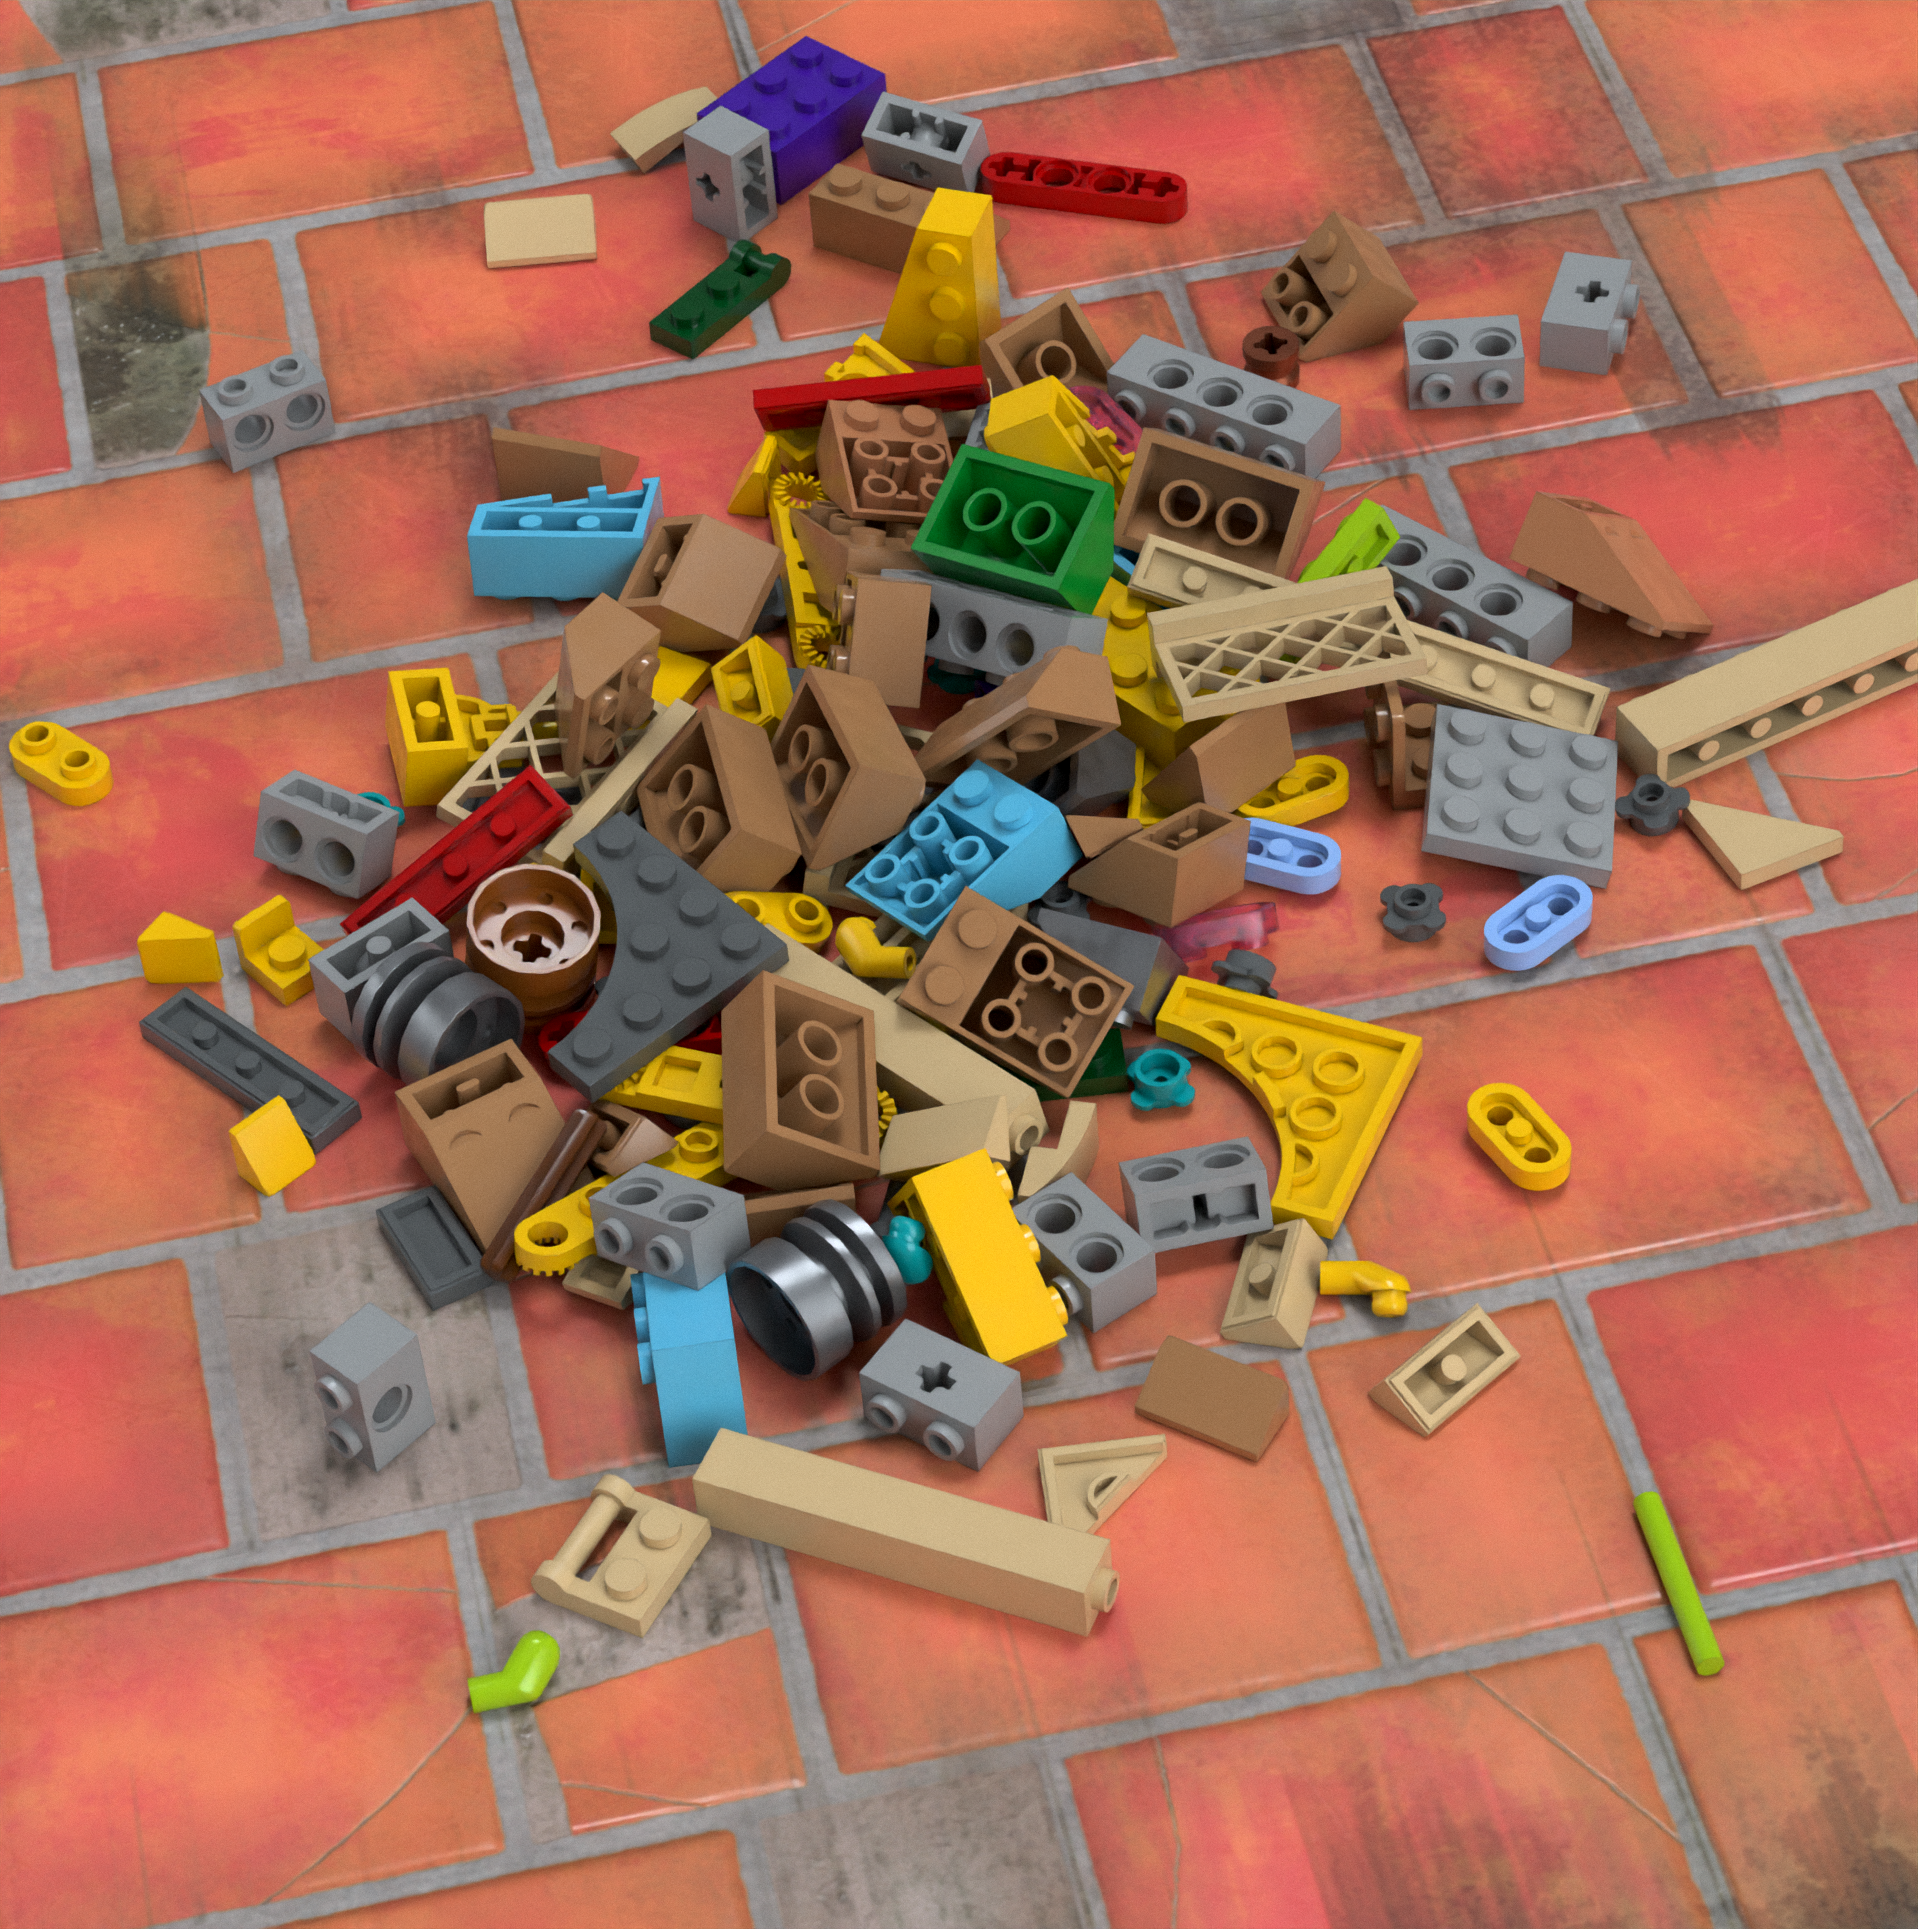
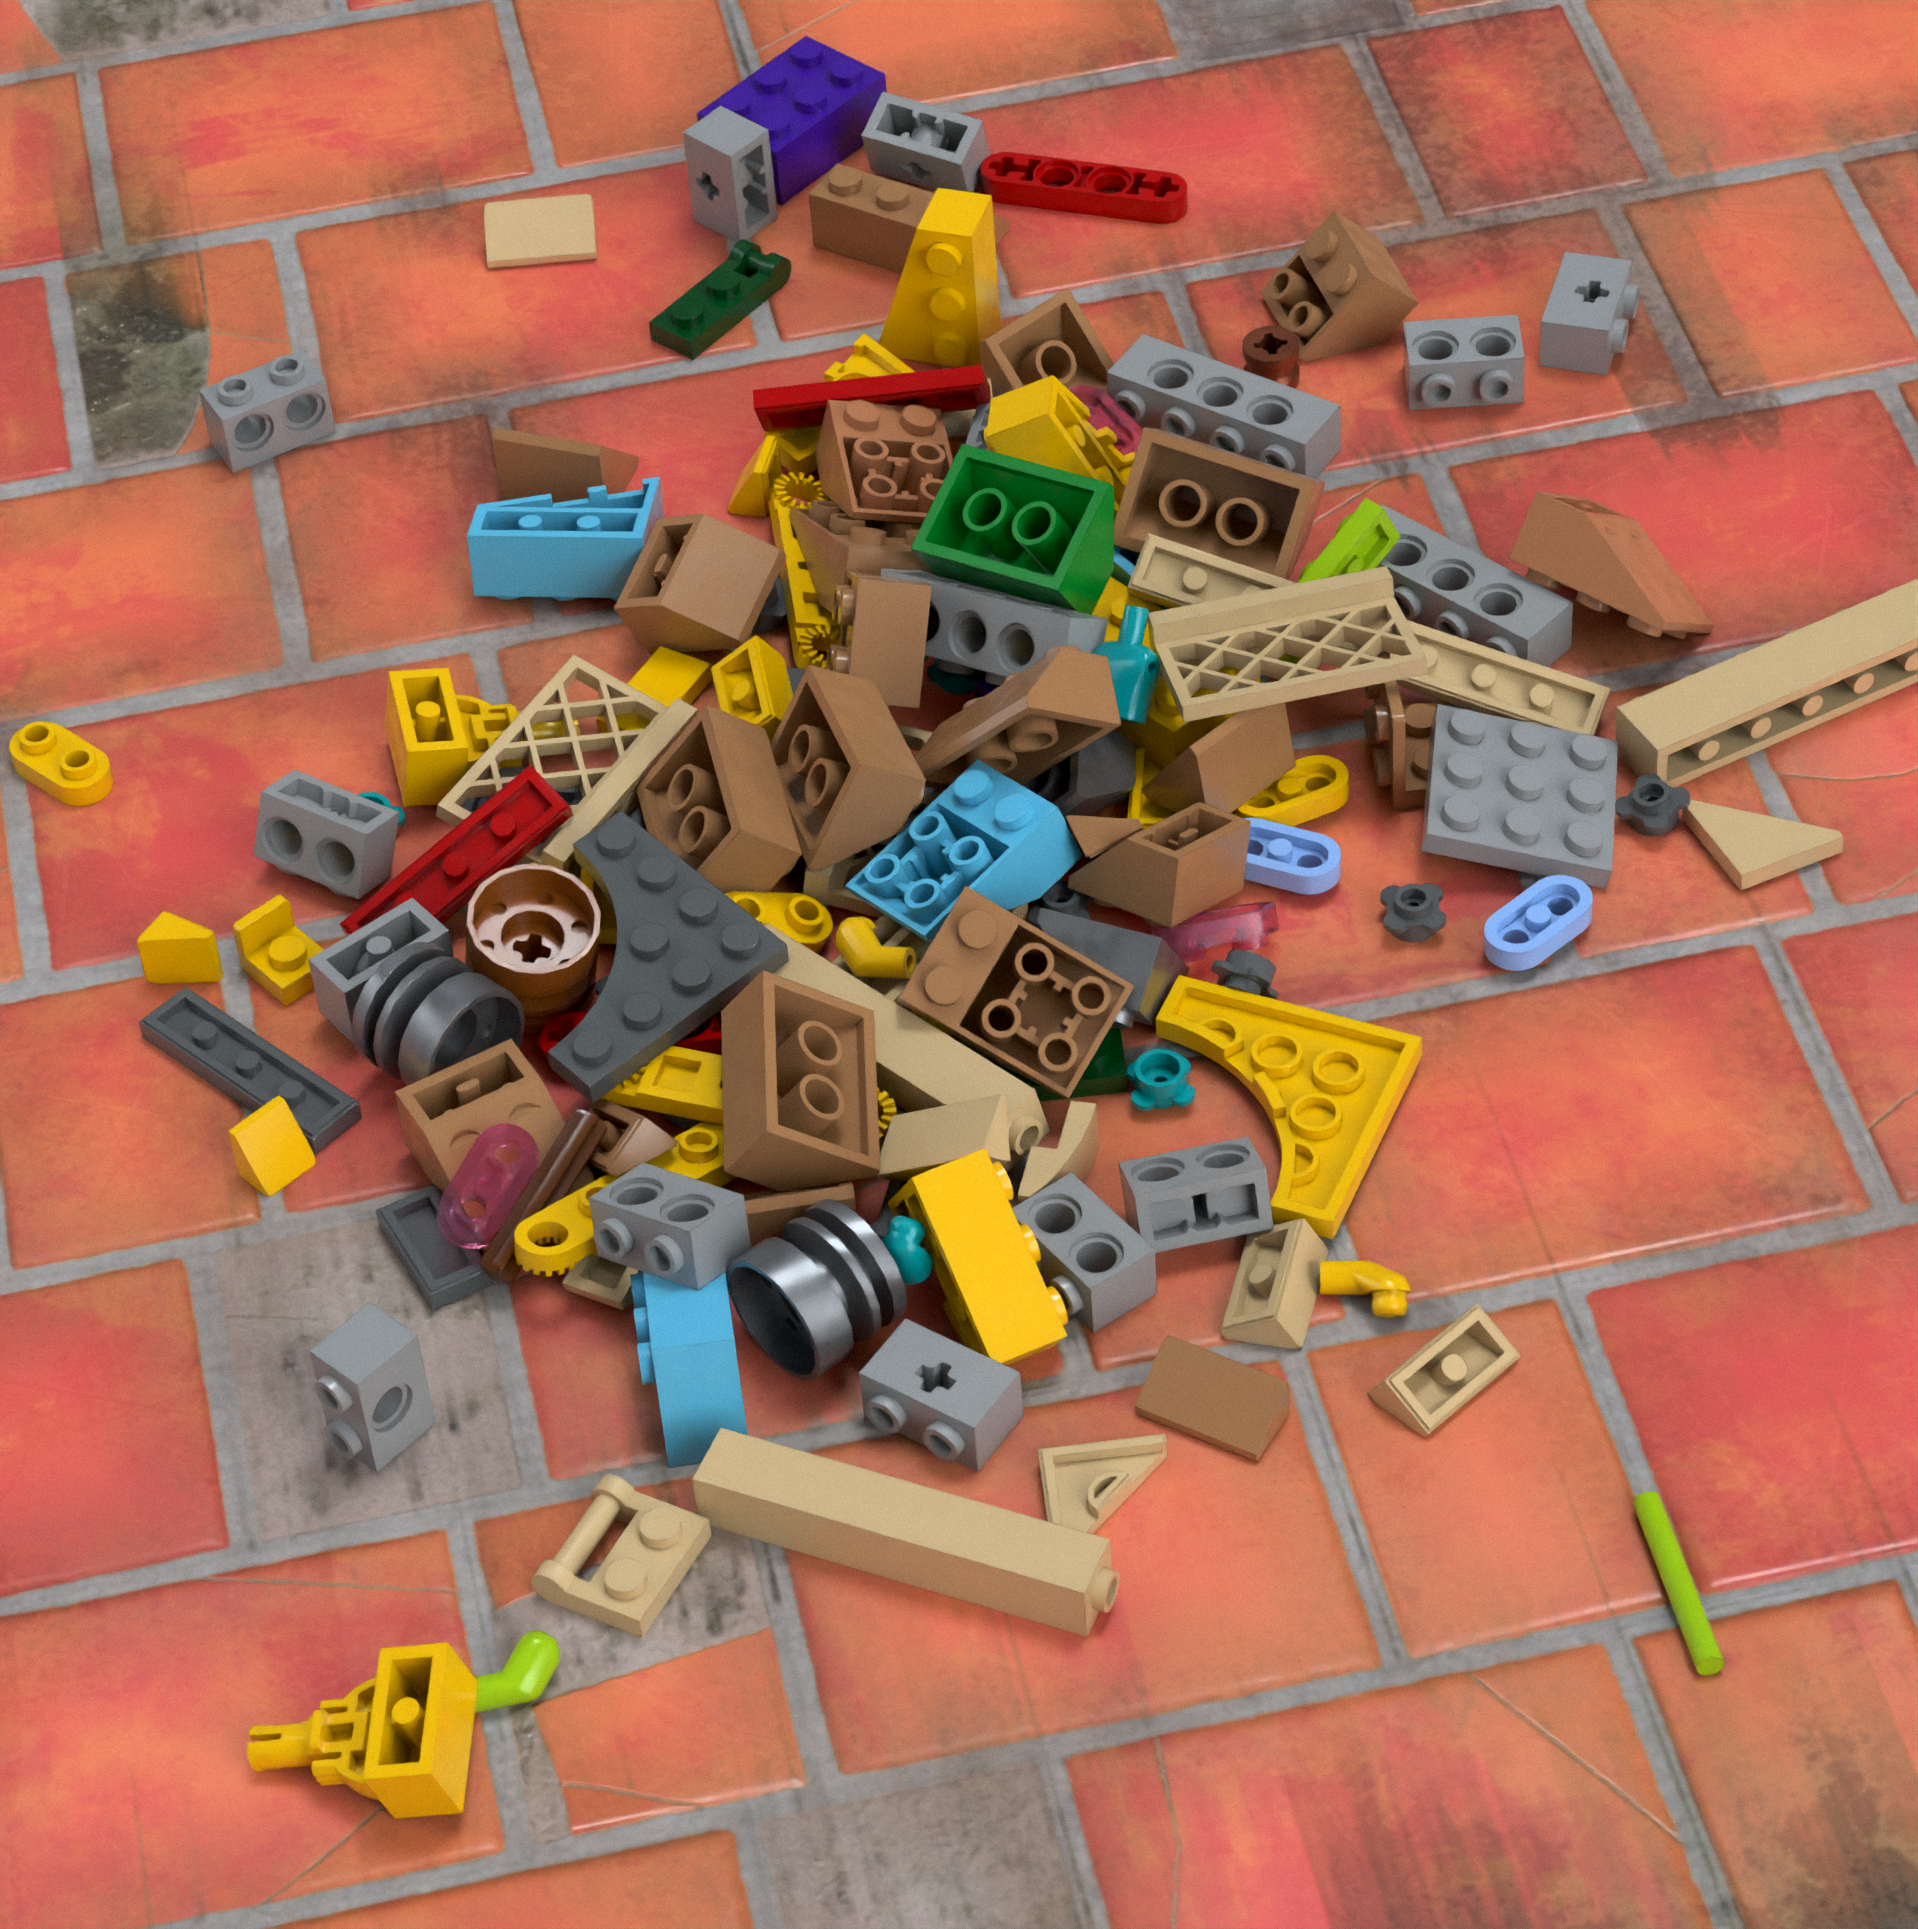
(390, 1737): none -> yellow brick
(489, 1183): none -> clear pink plate
(603, 681): medium nougat slope -> none
(660, 127): tan slope -> none
(1132, 666): none -> teal piece
(1528, 1145): yellow plate -> none

